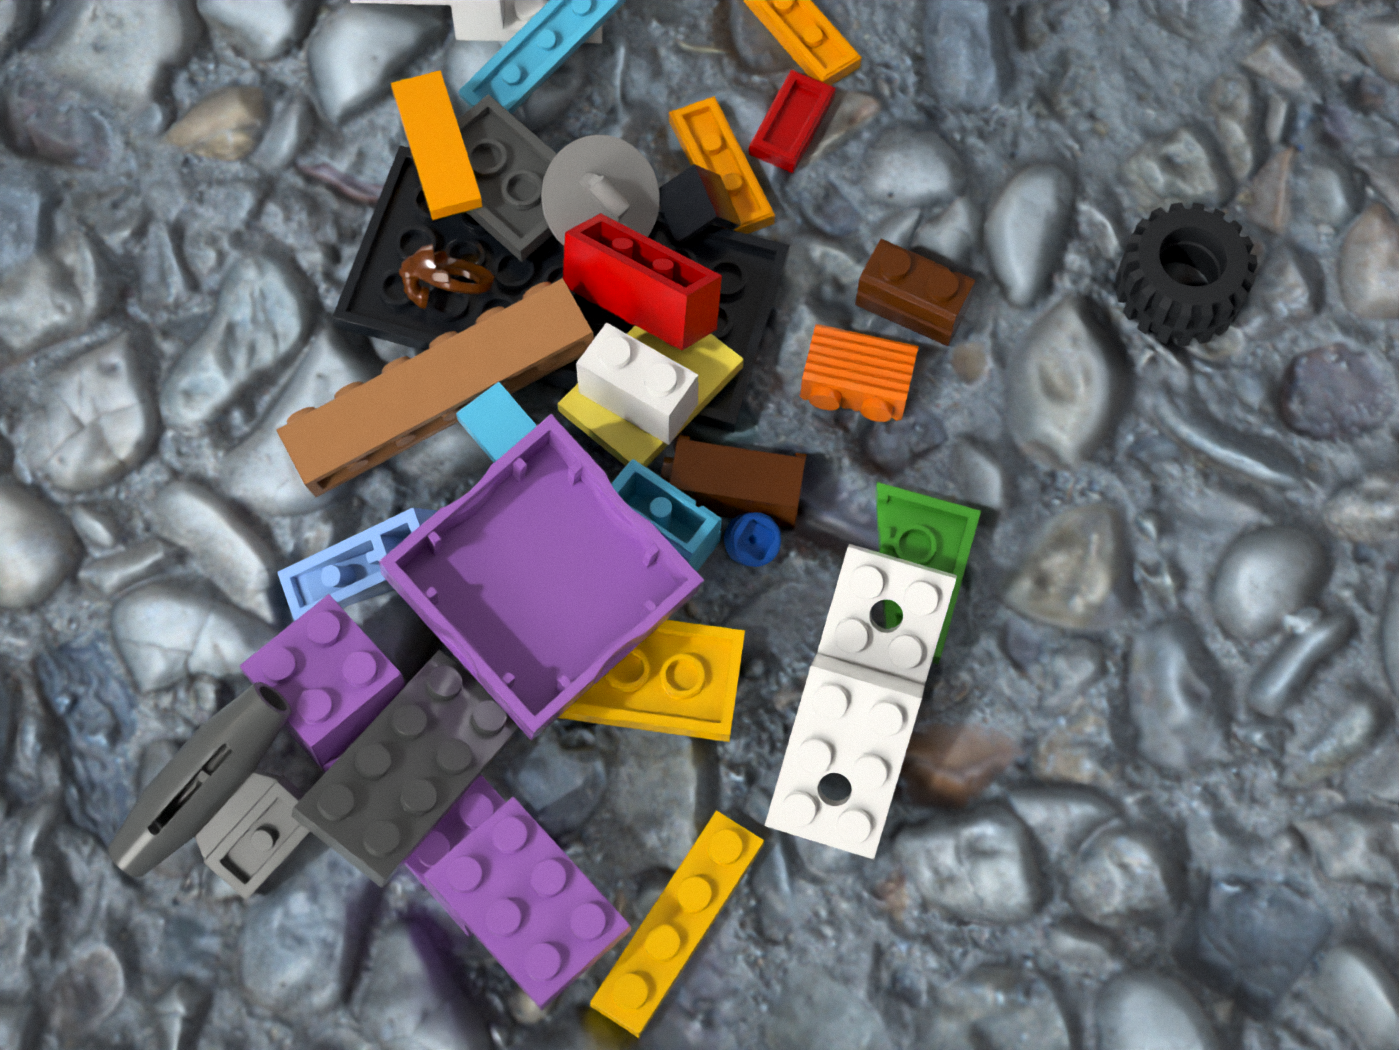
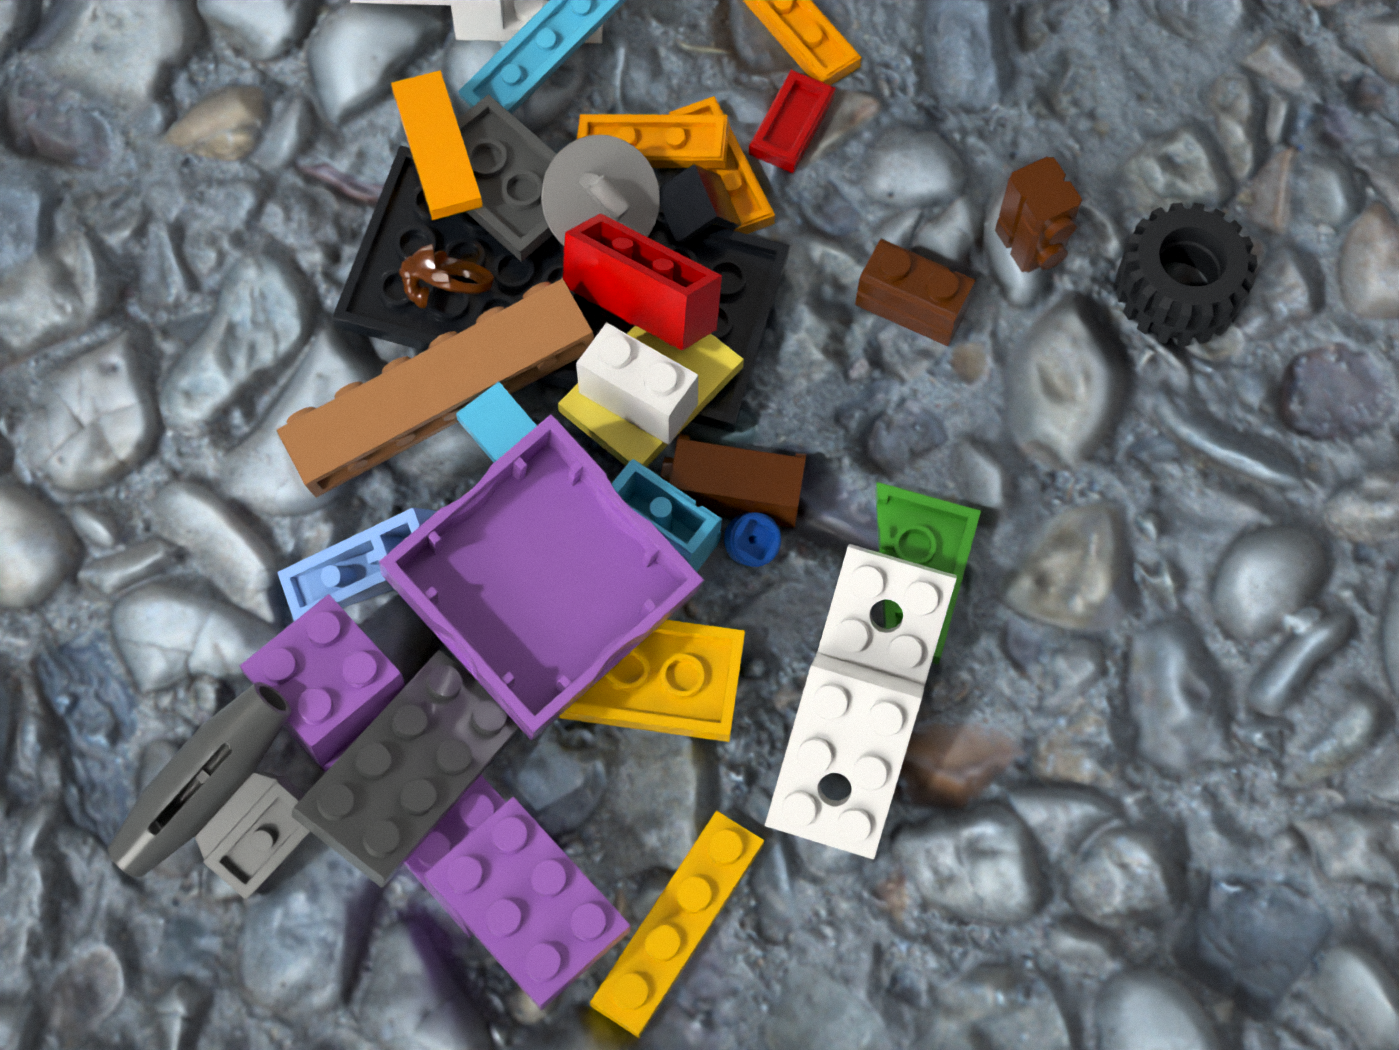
(666, 138): none -> light orange tile
(858, 373): orange brick -> none
(1038, 215): none -> reddish brown brick

